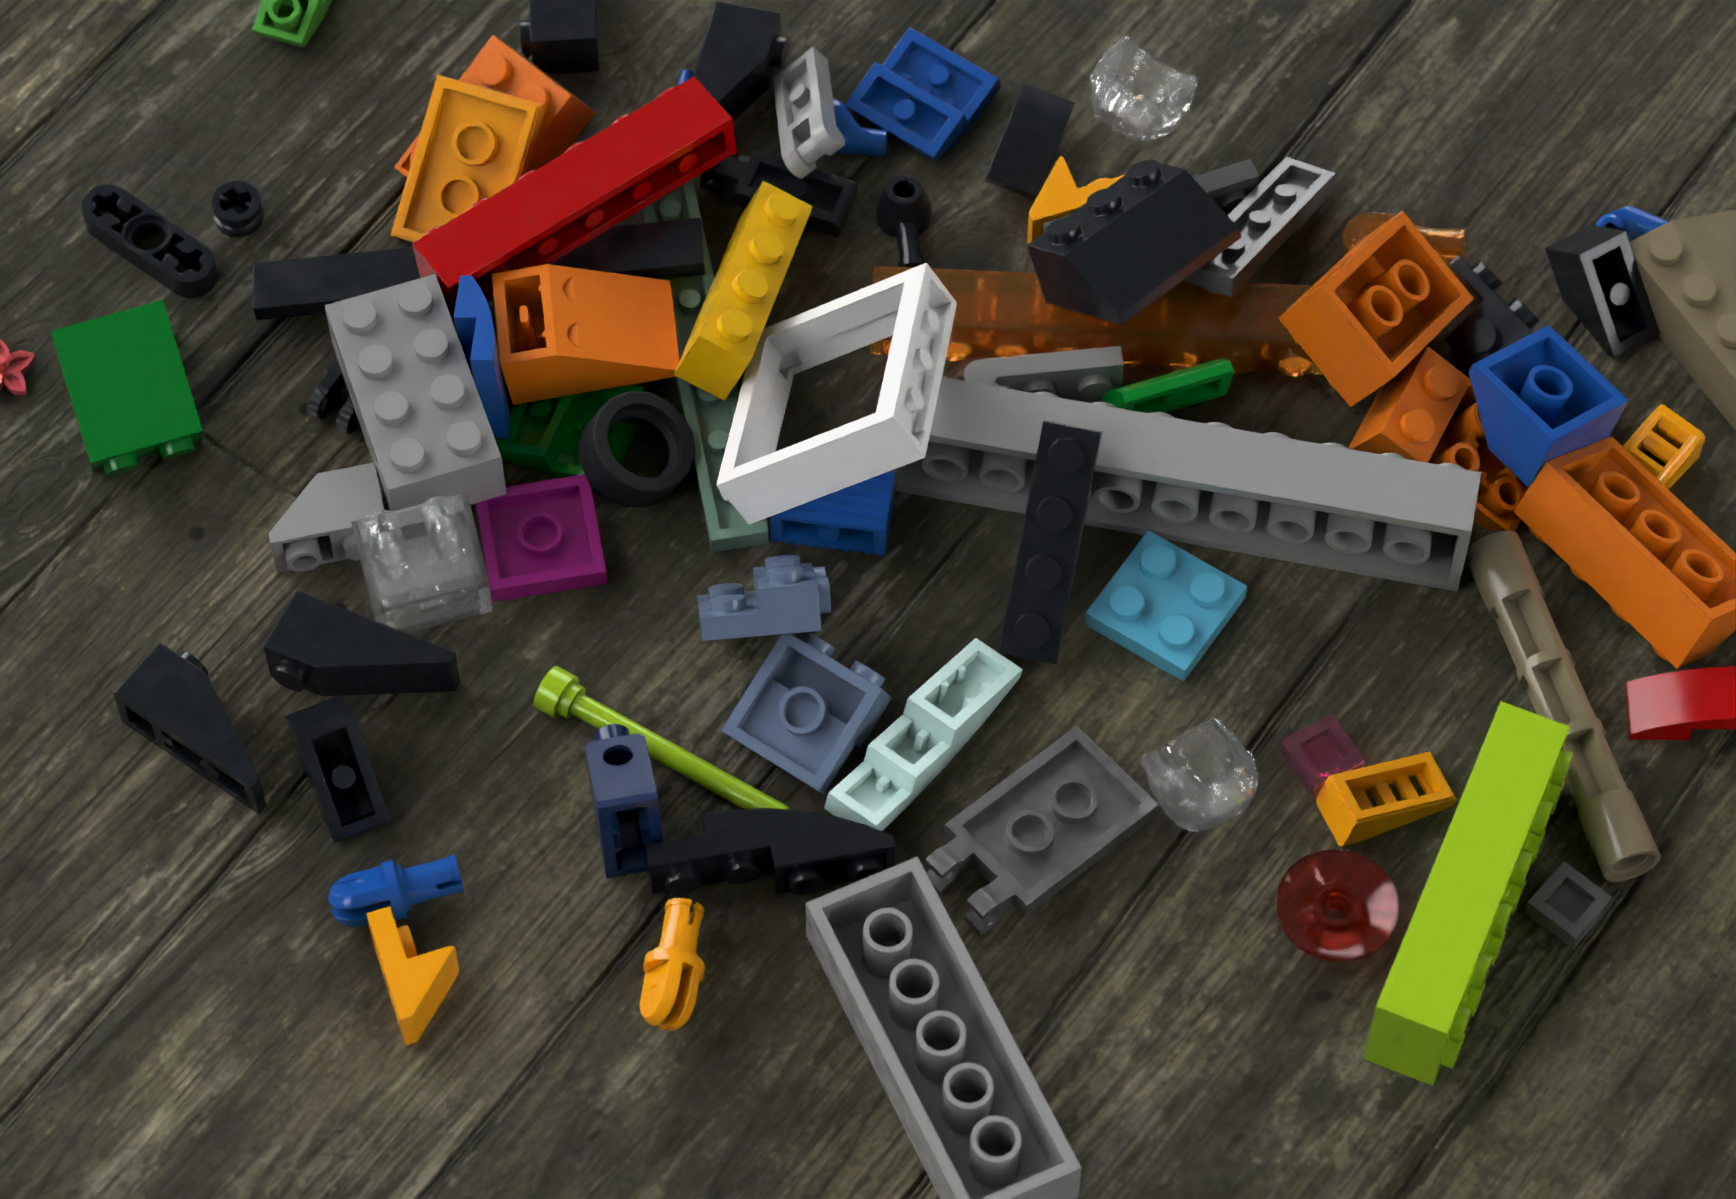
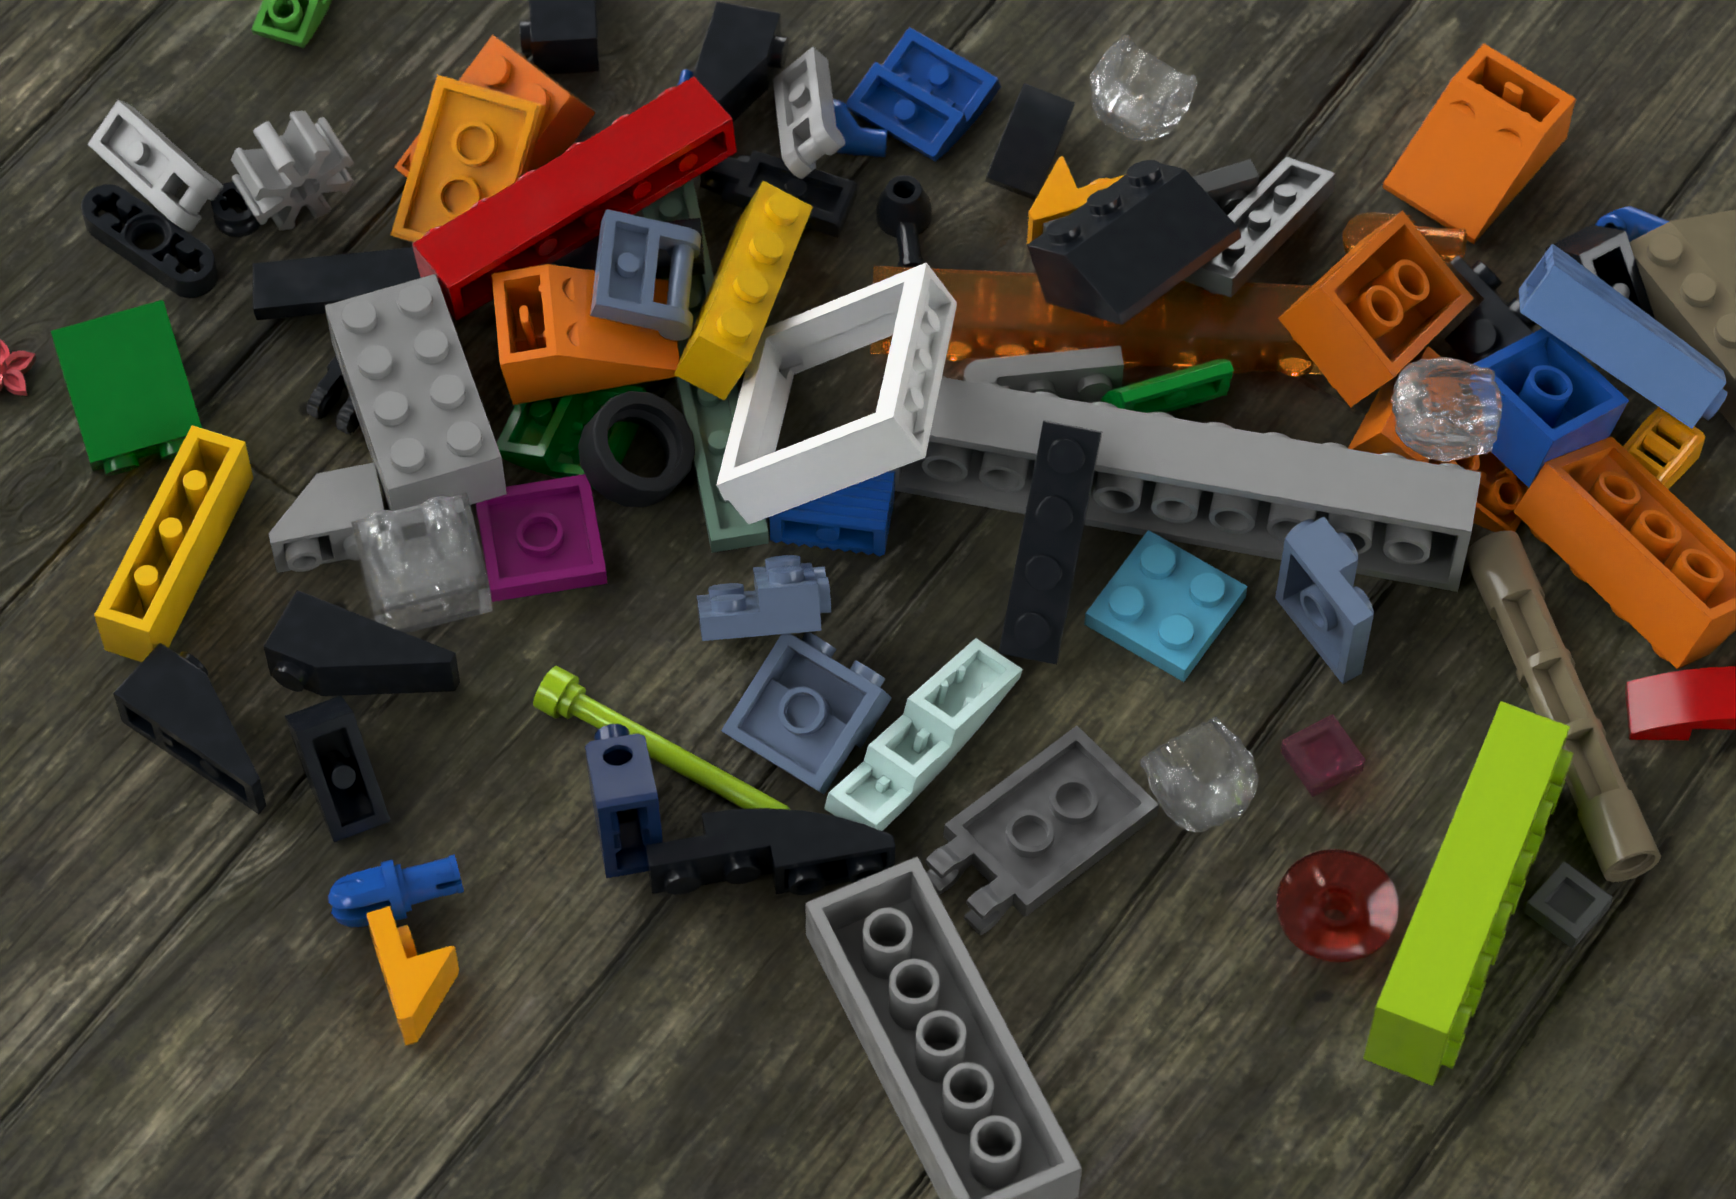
(154, 165): none -> light grey plate
(174, 544): none -> yellow brick
(292, 170): none -> light grey gear
(481, 351): blue slope -> none
(628, 273): none -> sand blue plate
(673, 968): light orange arm -> none
(1320, 595): none -> sand blue plate
(1354, 818): light orange slope -> none
(1447, 408): none -> clear hair
(1481, 143): none -> orange slope
(1621, 338): none -> medium blue slope

